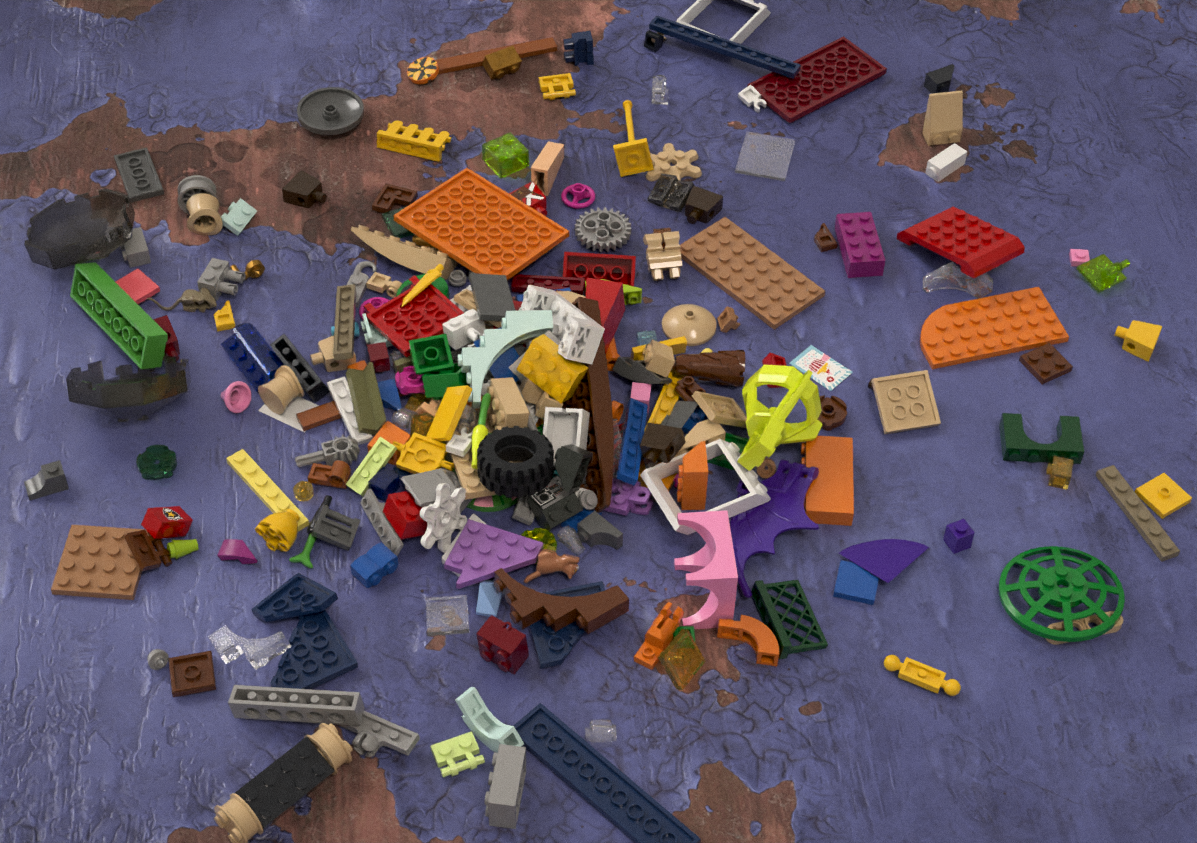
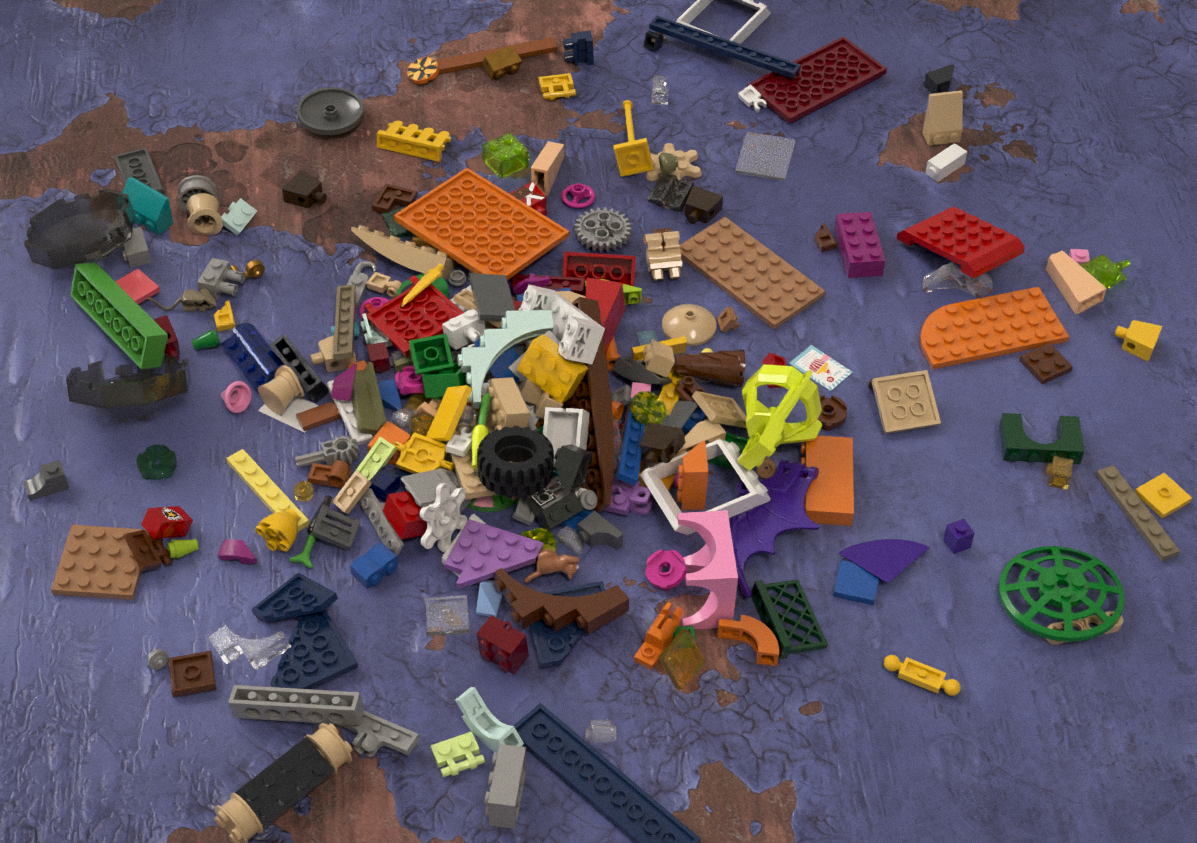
(150, 206): none -> teal slope
(207, 340): none -> green cone
(343, 384): none -> magenta slope
(352, 492): none -> tan plate
(521, 287): none -> magenta slope
(622, 395): none -> light grey plate
(647, 408): none -> clear neon green tile
(667, 163): none -> olive cone
(673, 577): none -> dark pink plate
(1074, 282): none -> light nougat slope

